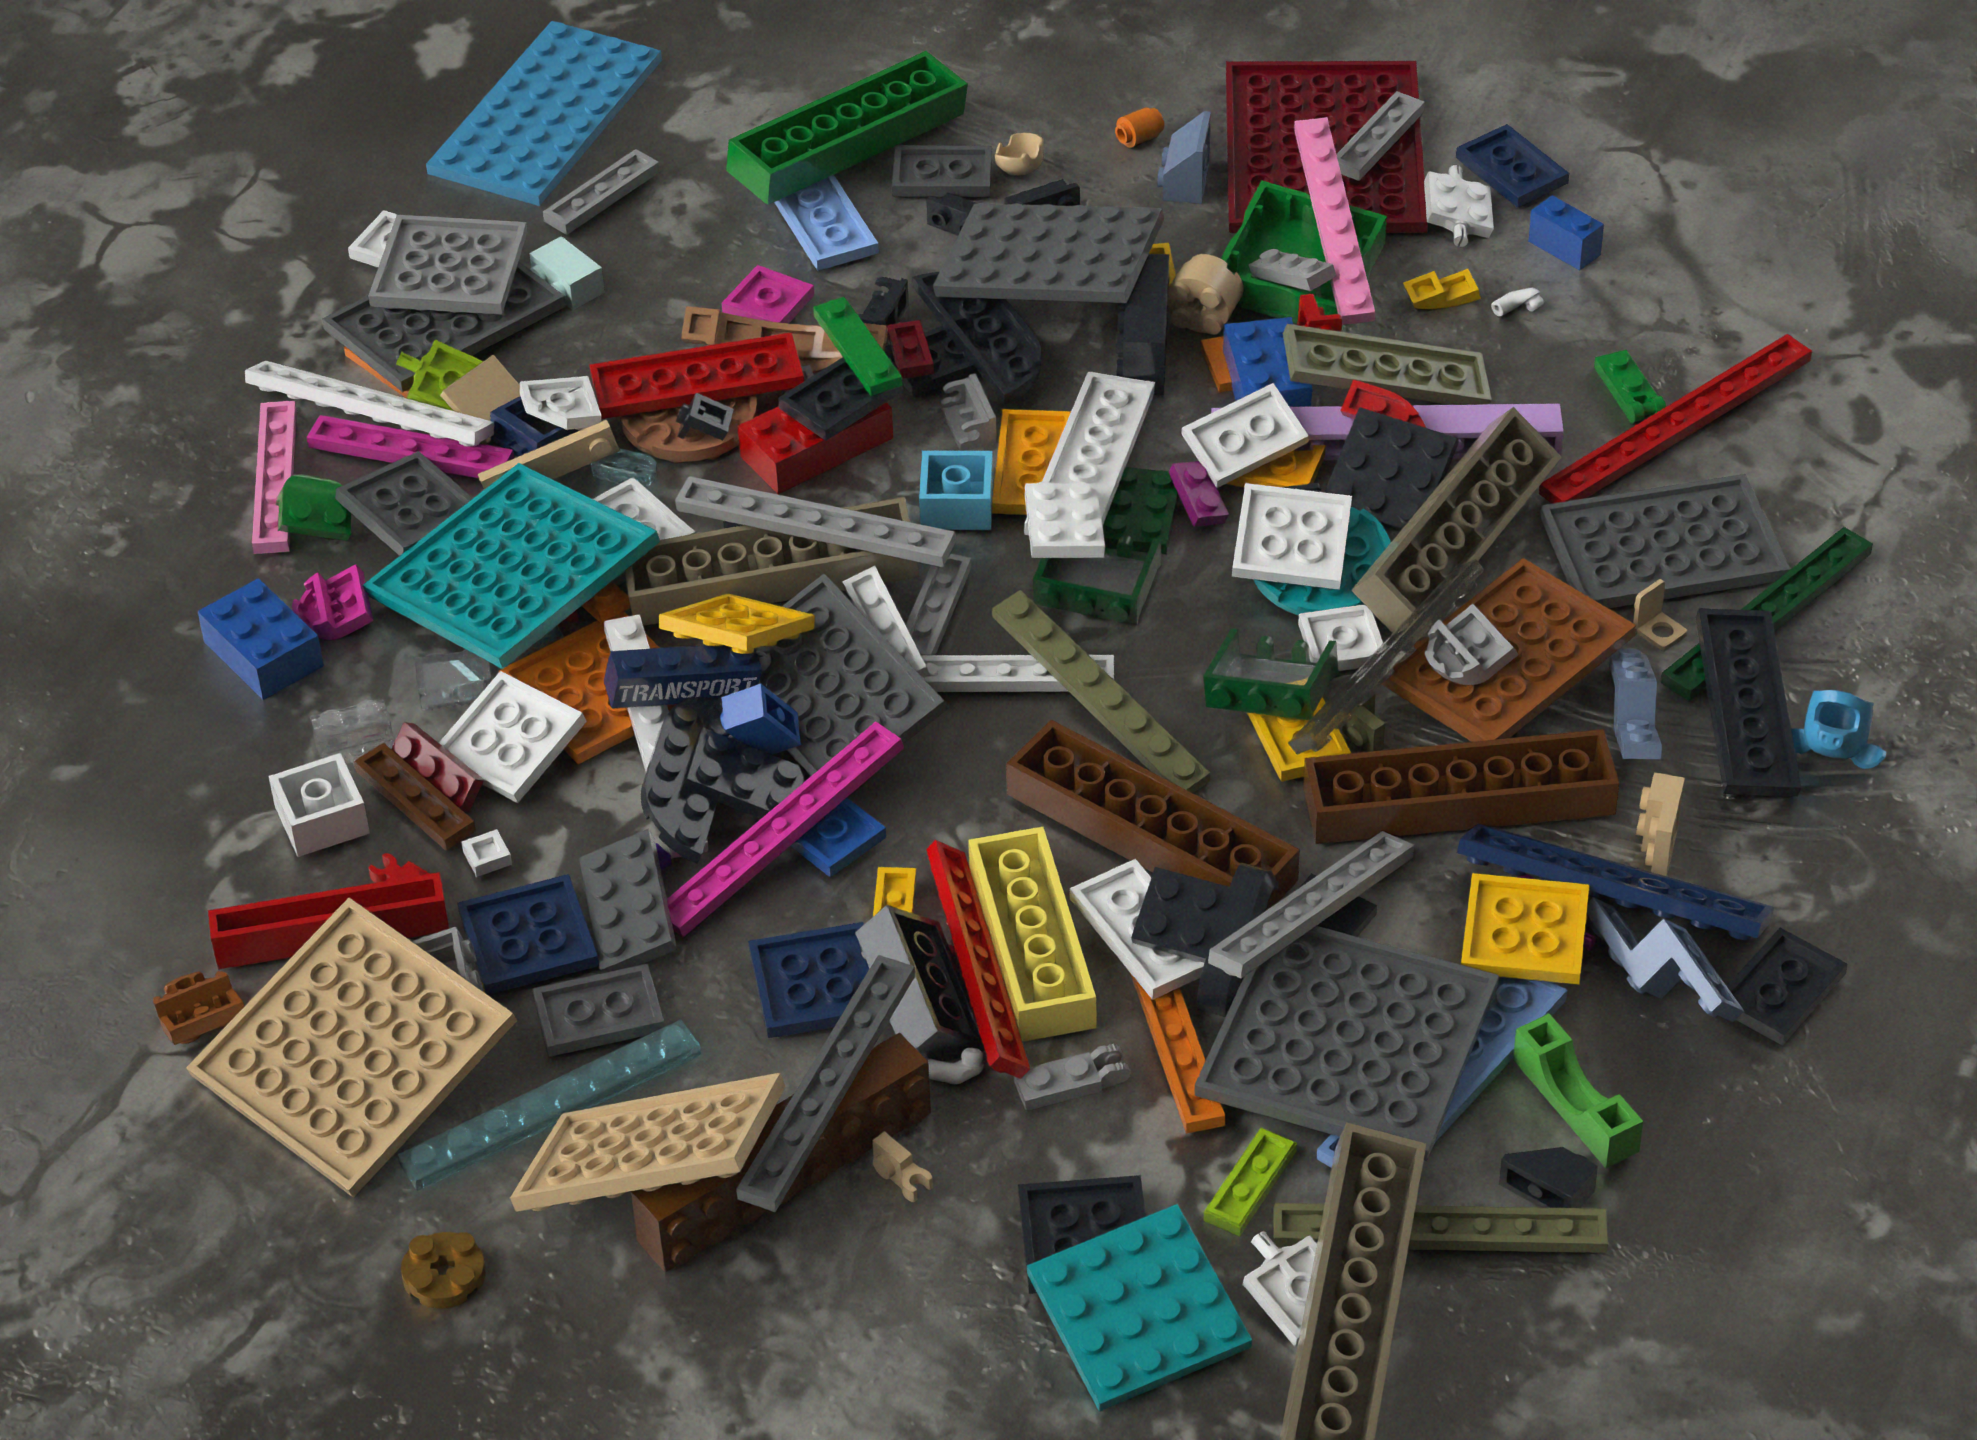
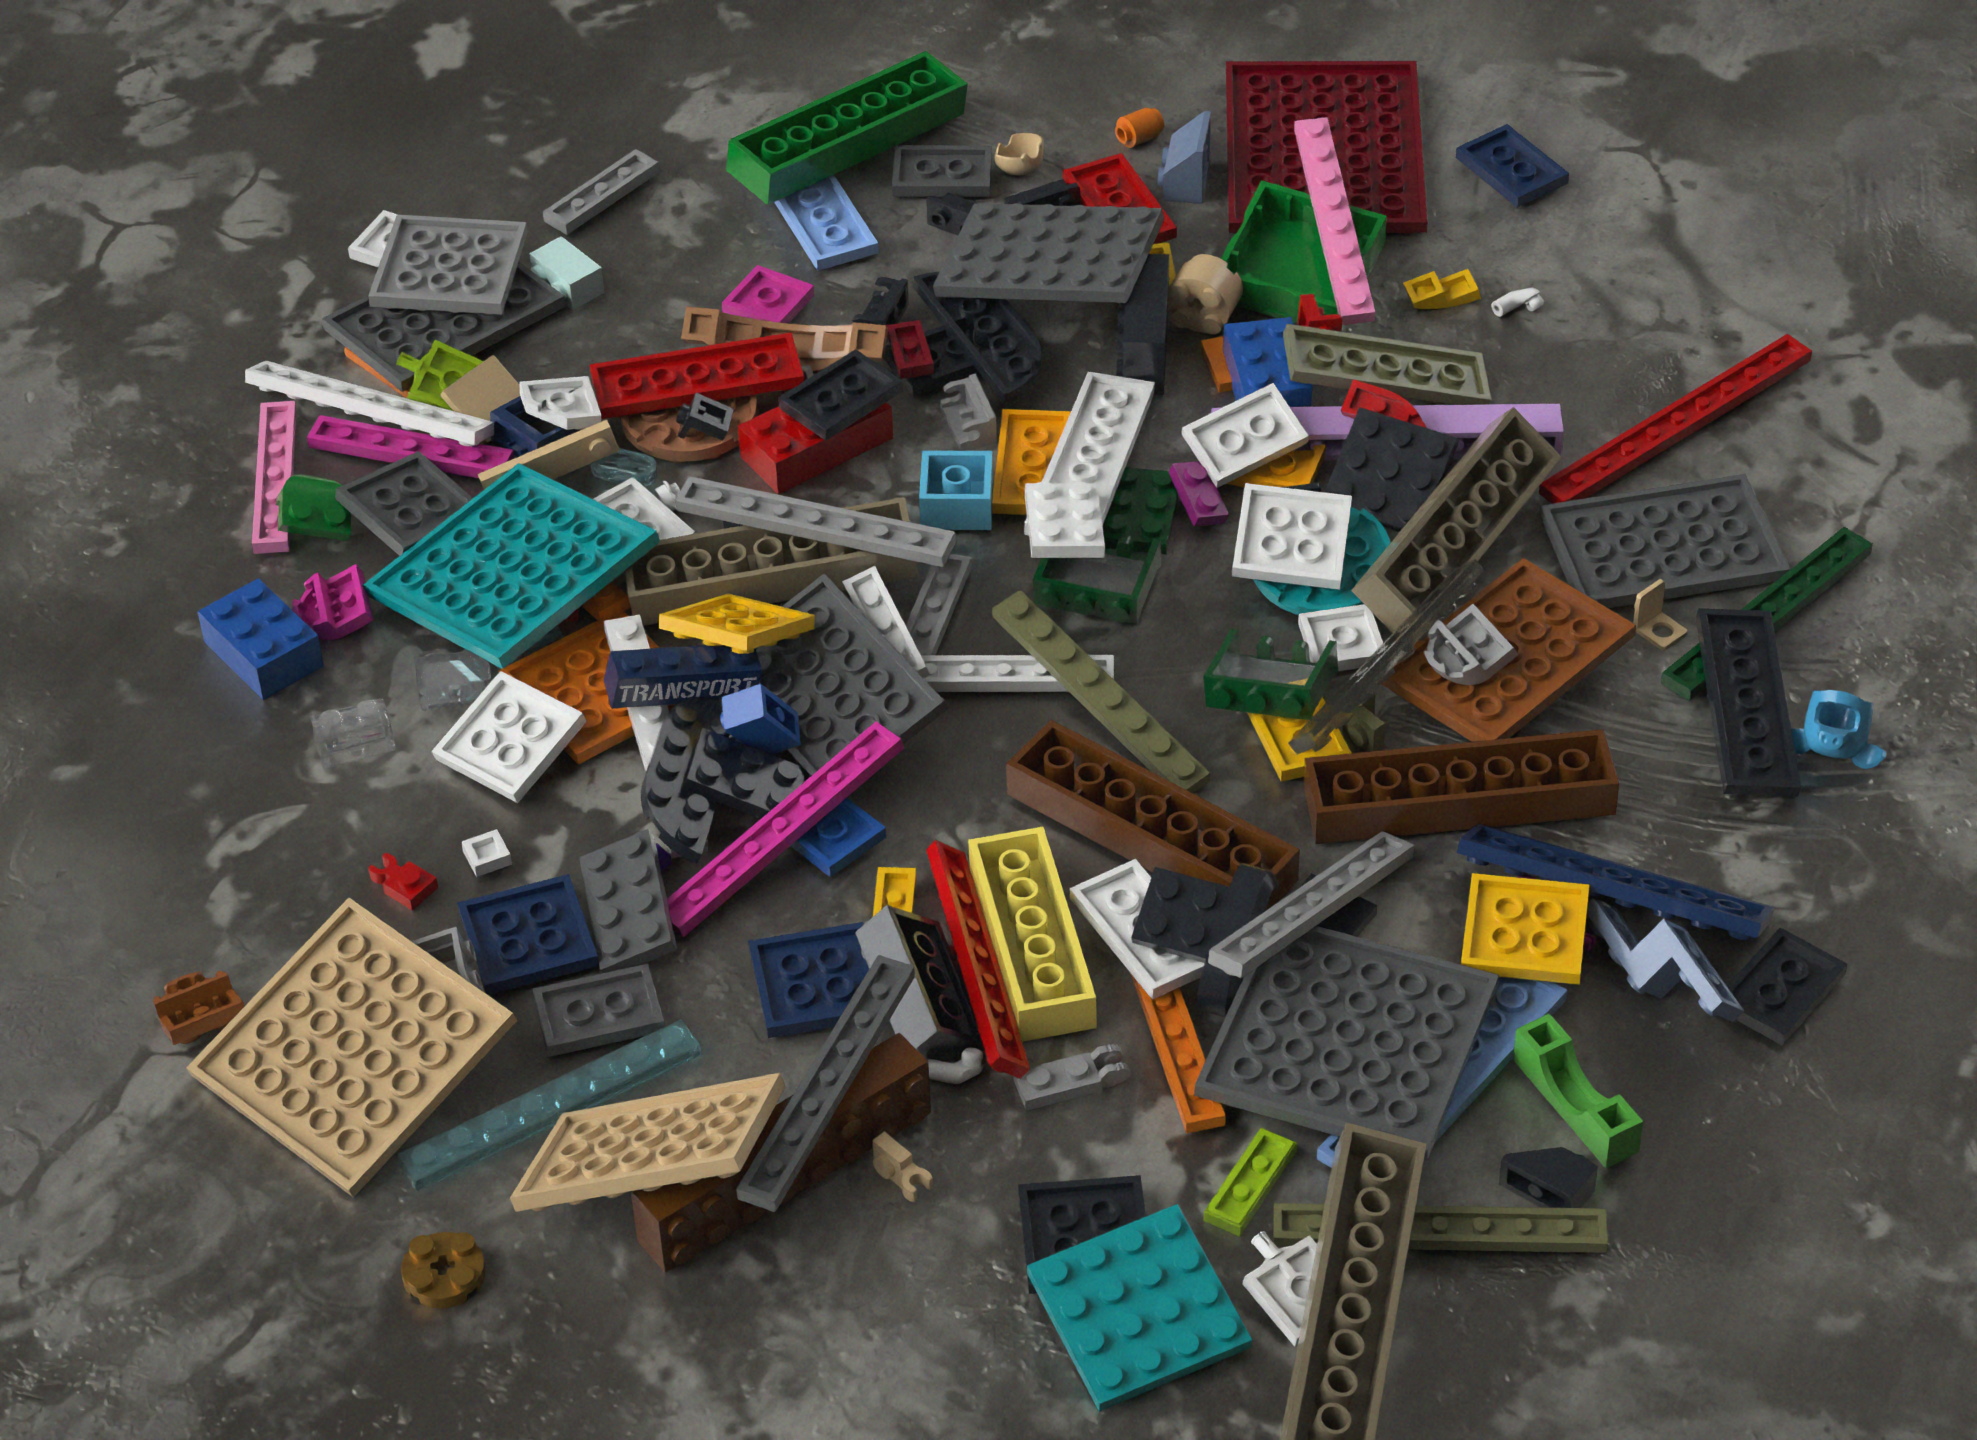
(283, 925): red brick -> none
(319, 804): white brick -> none
(414, 796): reddish brown plate -> none
(438, 766): dark red plate -> none
(544, 113): dark azure plate -> none
(667, 494): none -> white plate
(857, 346): green plate -> none
(1116, 183): none -> red plate
(1292, 270): light grey plate -> none
(1379, 134): light grey plate -> none
(1458, 205): white plate -> none
(1566, 232): blue brick -> none
(1628, 385): green plate -> none
(1635, 705): sand blue bracket -> none
(1661, 820): tan plate -> none

